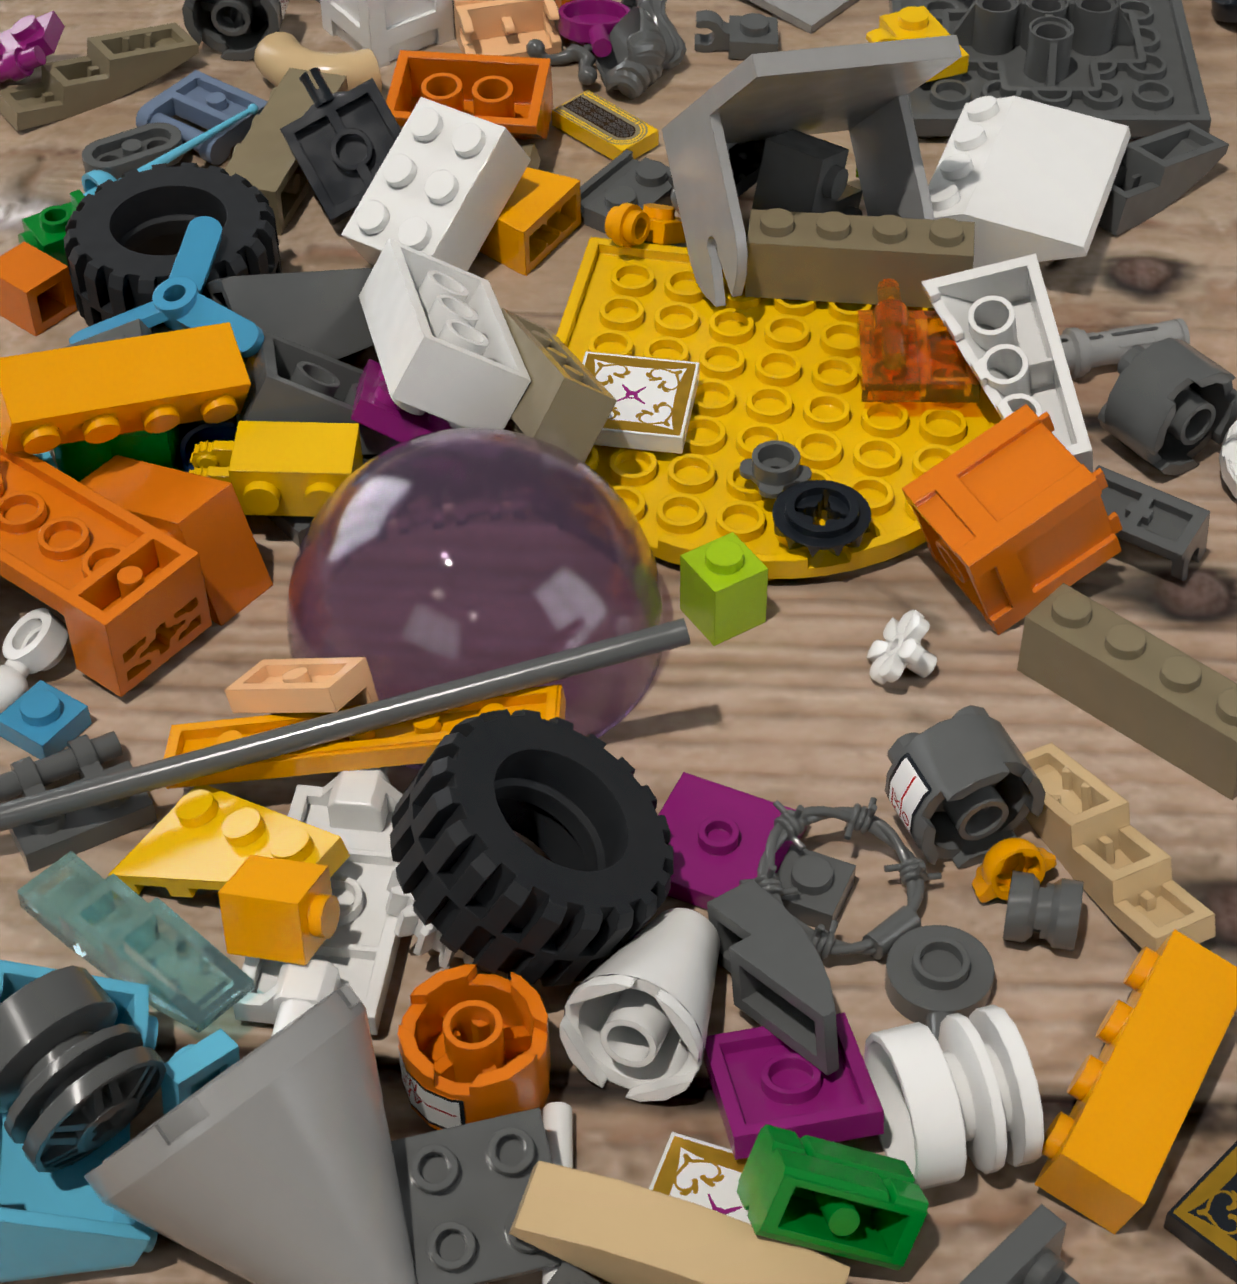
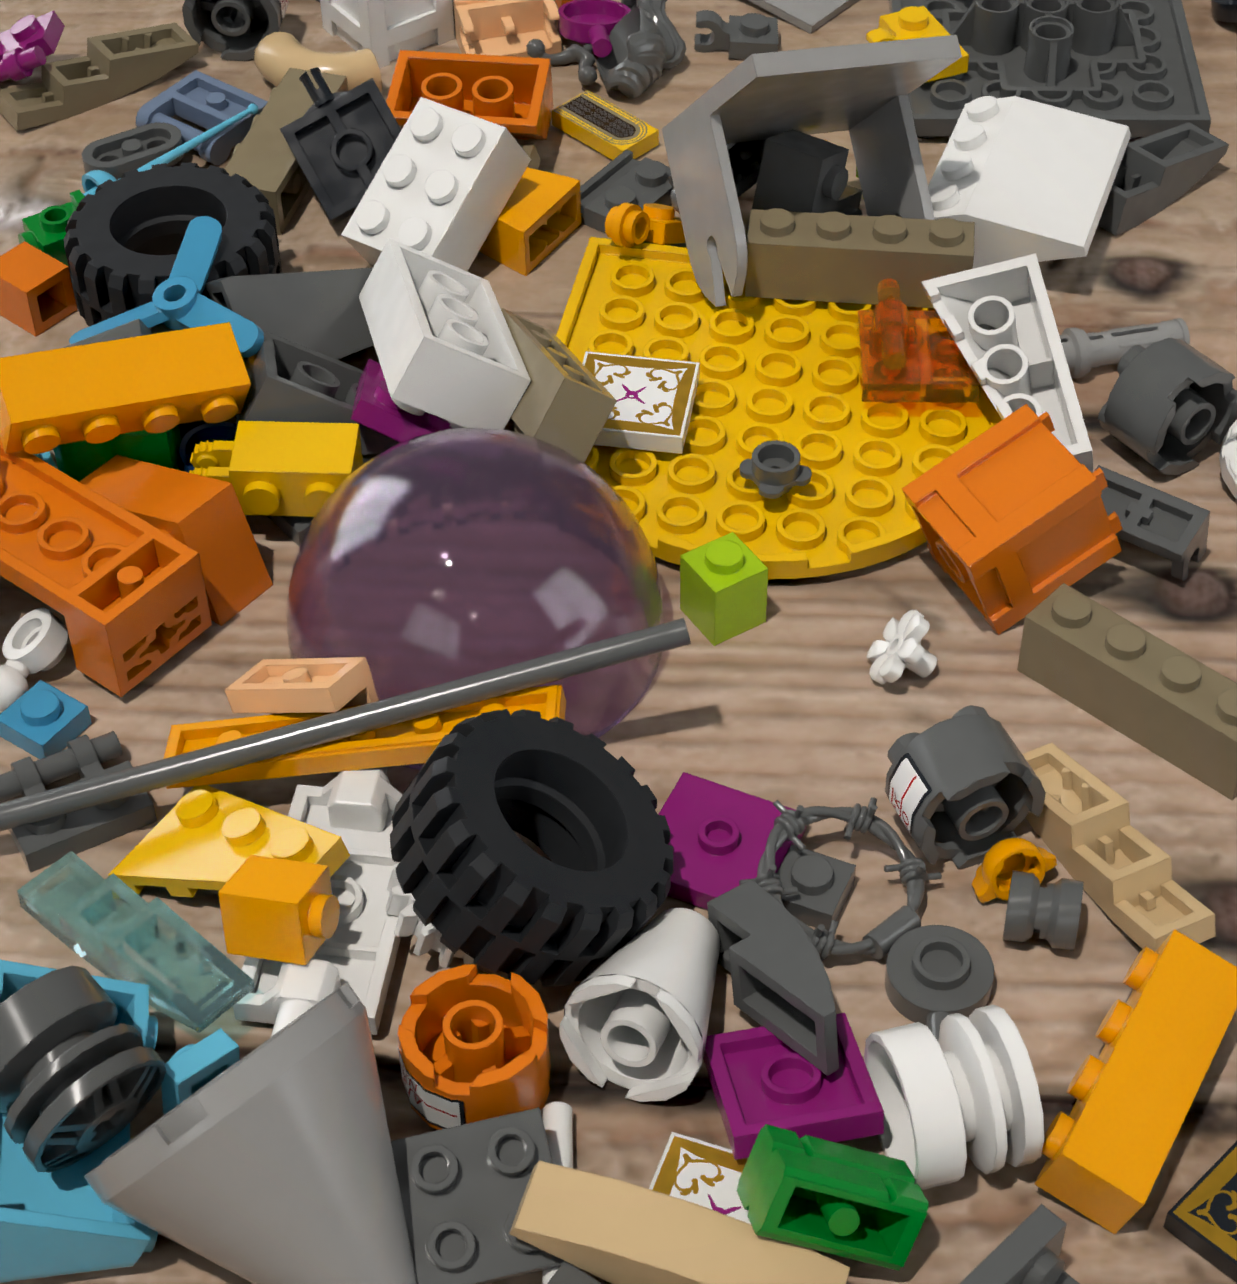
(801, 505): black gear -> none

